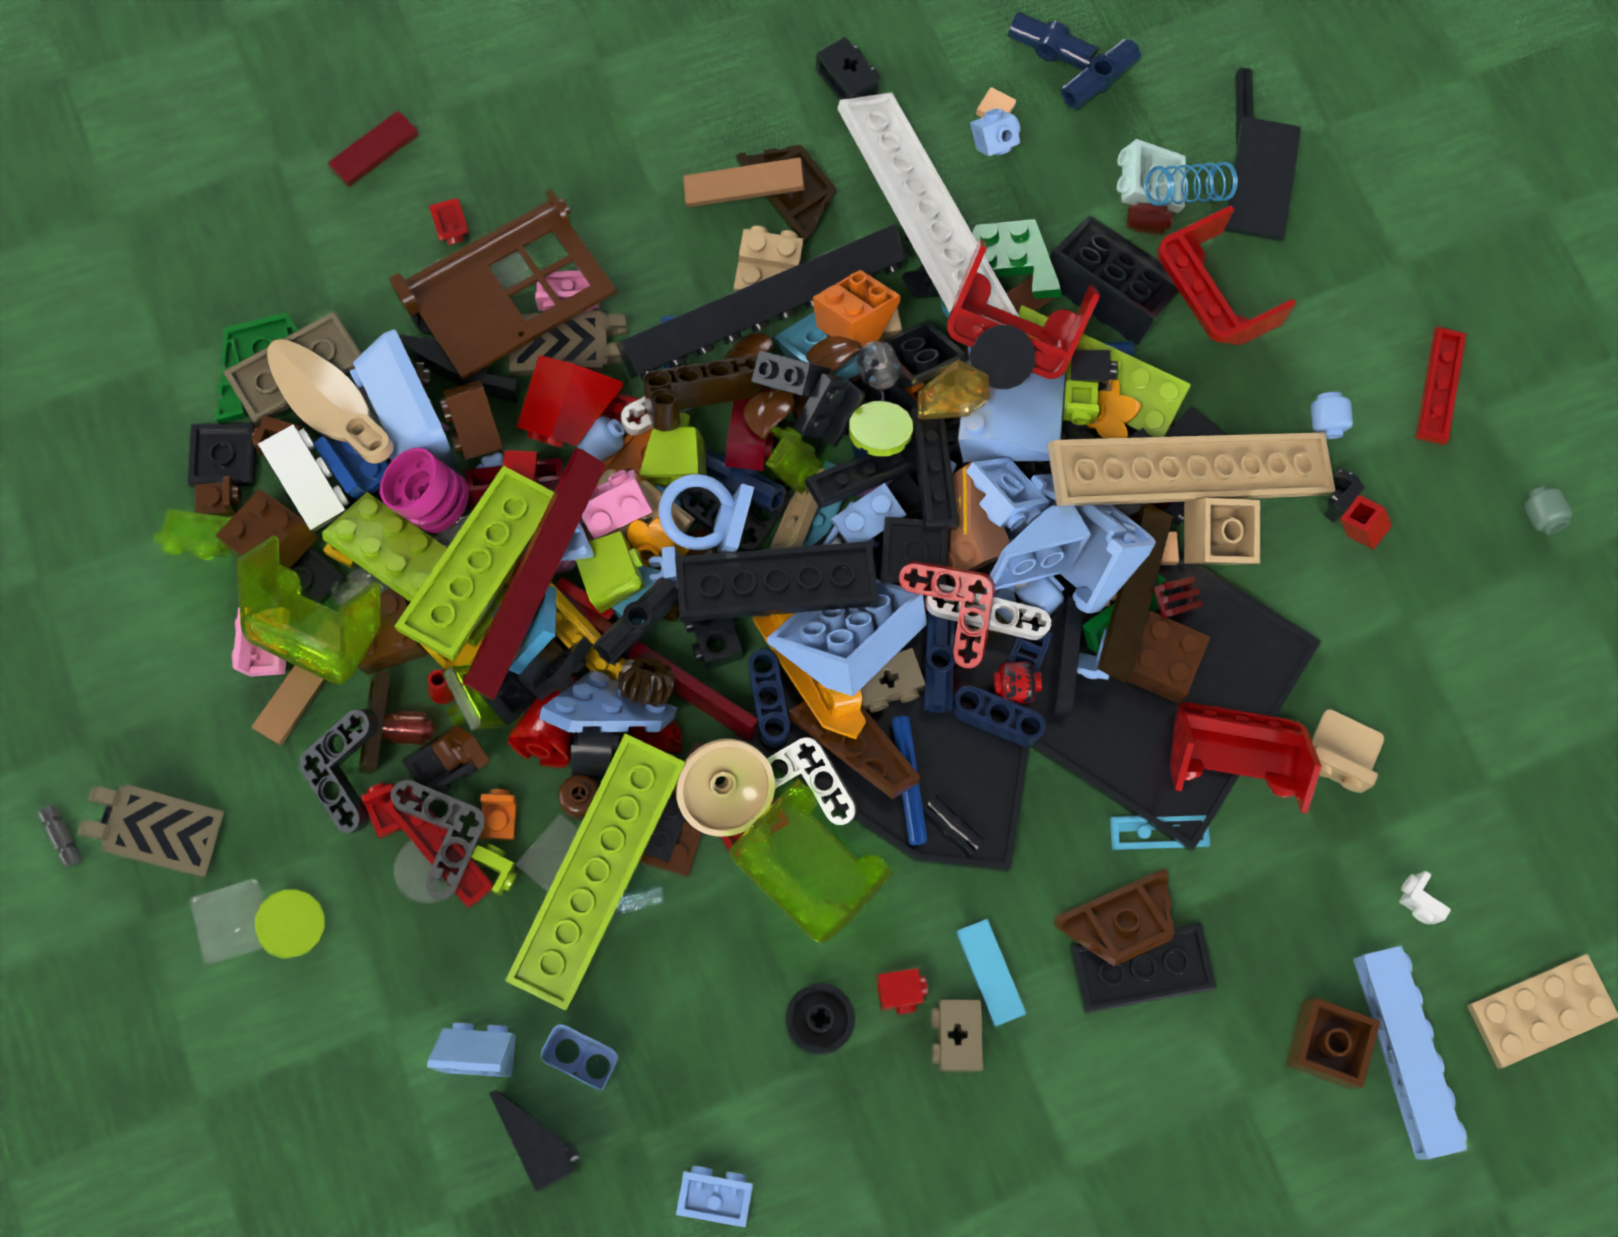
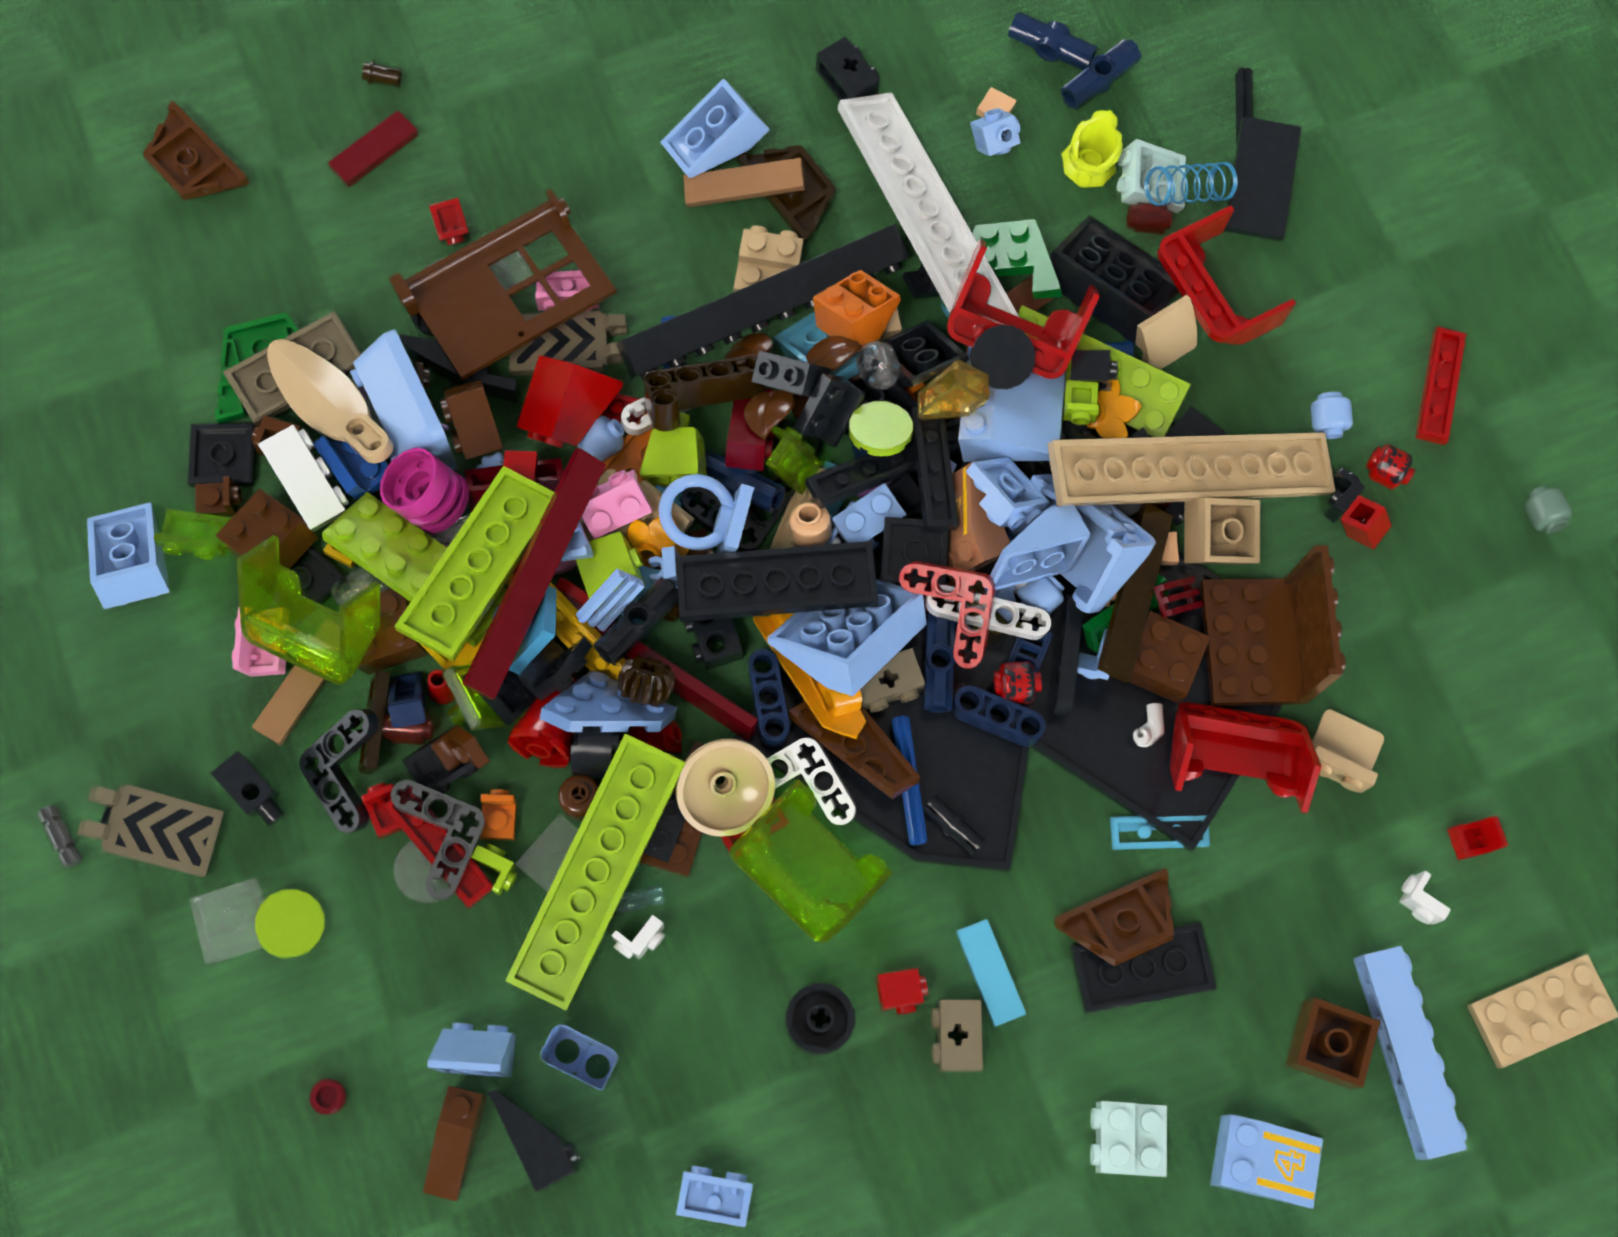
(124, 557): none -> light blue slope
(190, 158): none -> reddish brown wing
(238, 778): none -> black torso
(328, 1097): none -> dark red tile
(381, 74): none -> dark brown pin
(407, 700): none -> dark blue slope
(454, 1142): none -> reddish brown slope
(614, 601): none -> light blue tile
(648, 937): none -> white bracket
(714, 131): none -> light blue slope
(810, 525): none -> light nougat head
(1093, 150): none -> neon yellow piece
(1129, 1139): none -> light aqua plate
(1153, 728): none -> white arm
(1168, 334): none -> tan slope
(1266, 1161): none -> light blue slope
(1274, 635): none -> reddish brown bracket
(1390, 466): none -> red head
(1477, 838): none -> red bracket

